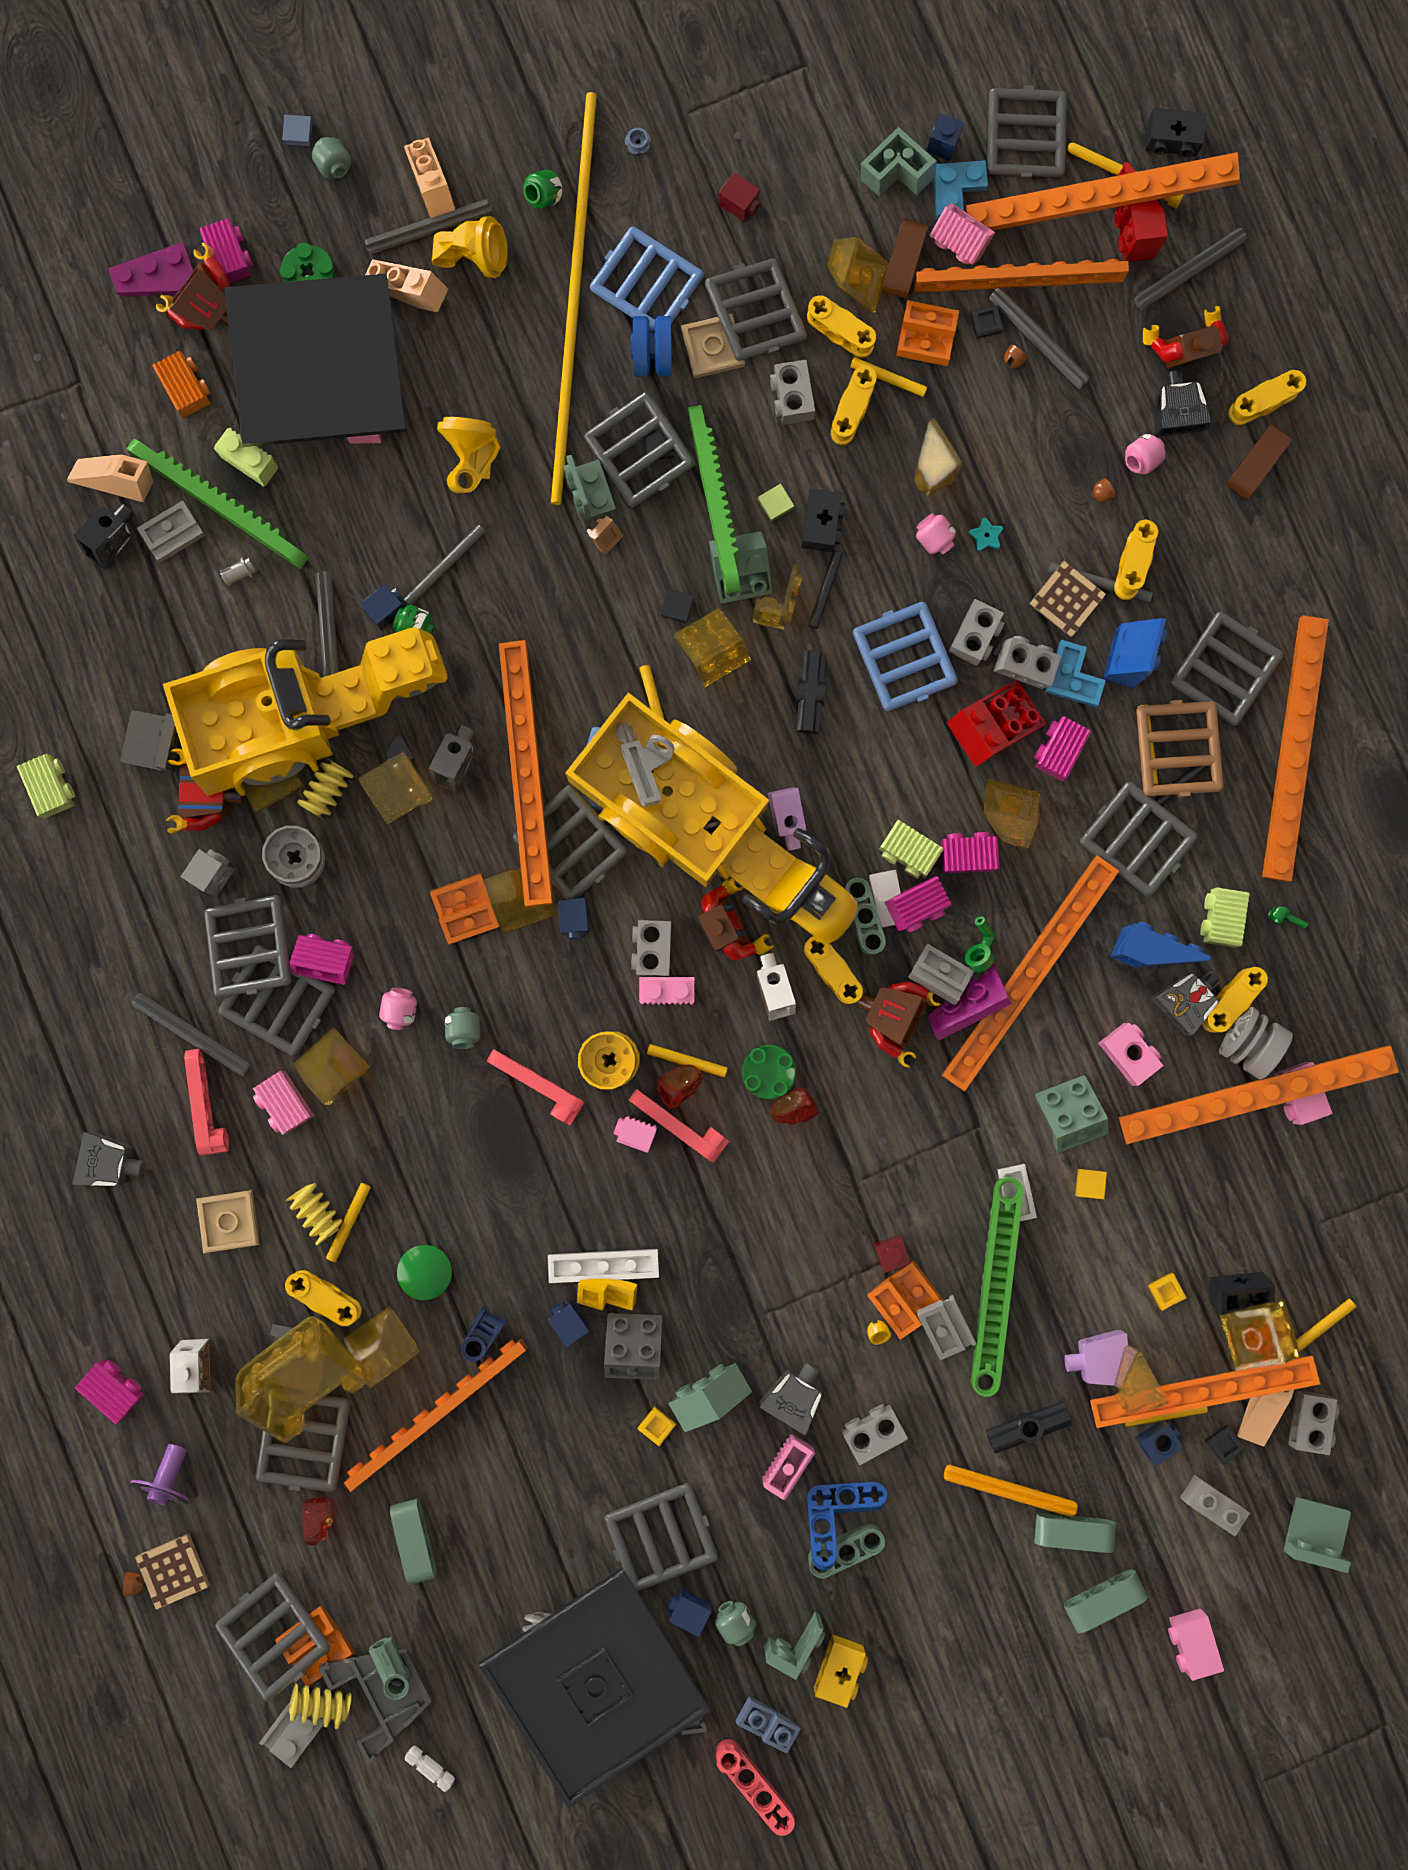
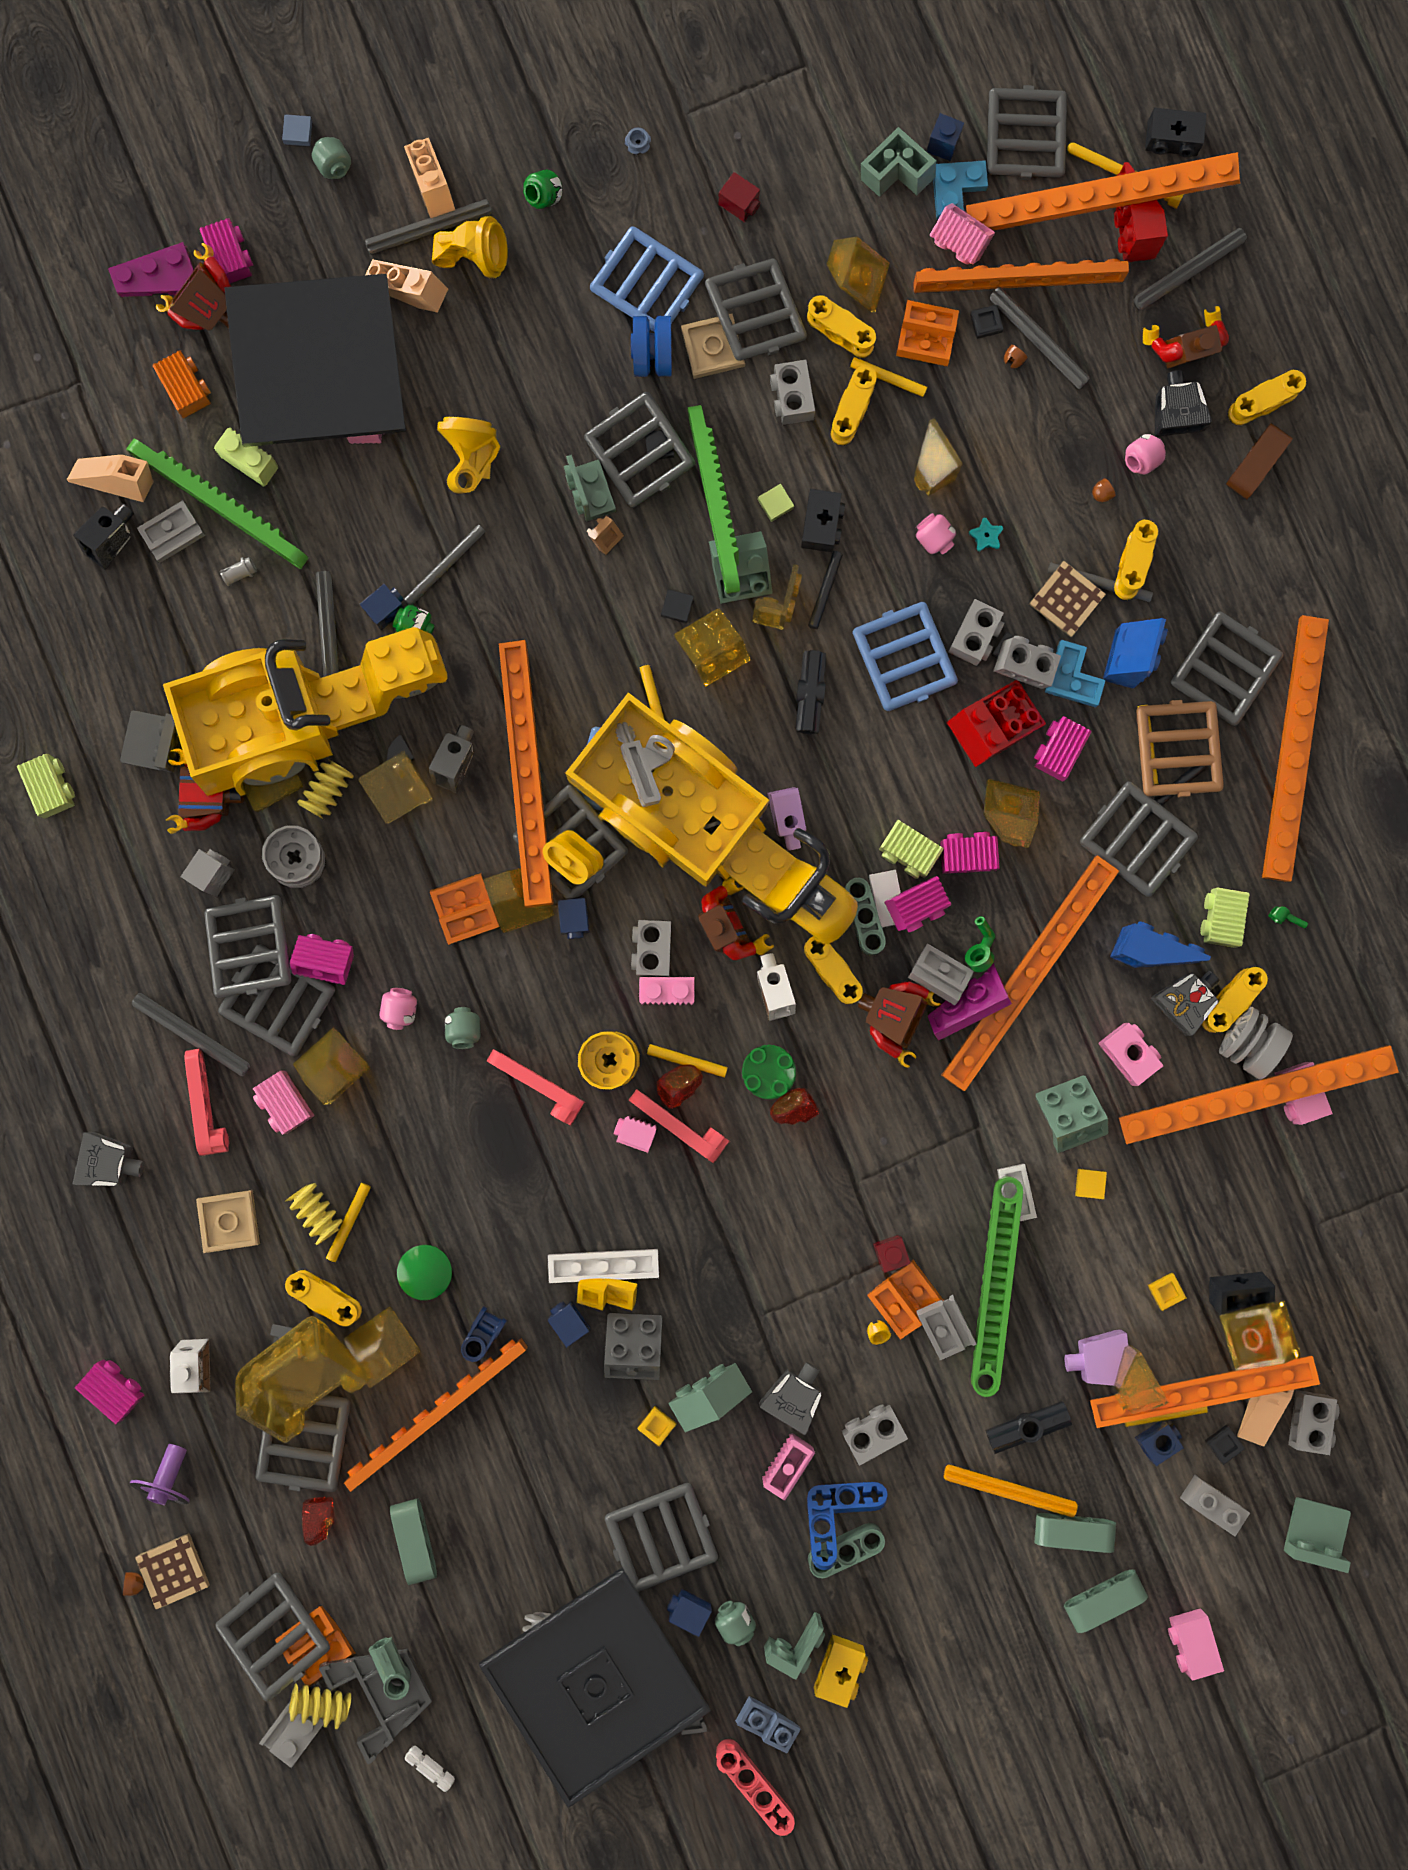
(304, 257): green plate -> none
(573, 302): yellow piece -> none
(573, 857): none -> yellow brick
(904, 258): reddish brown beam -> none
(1325, 1324): yellow bar -> none

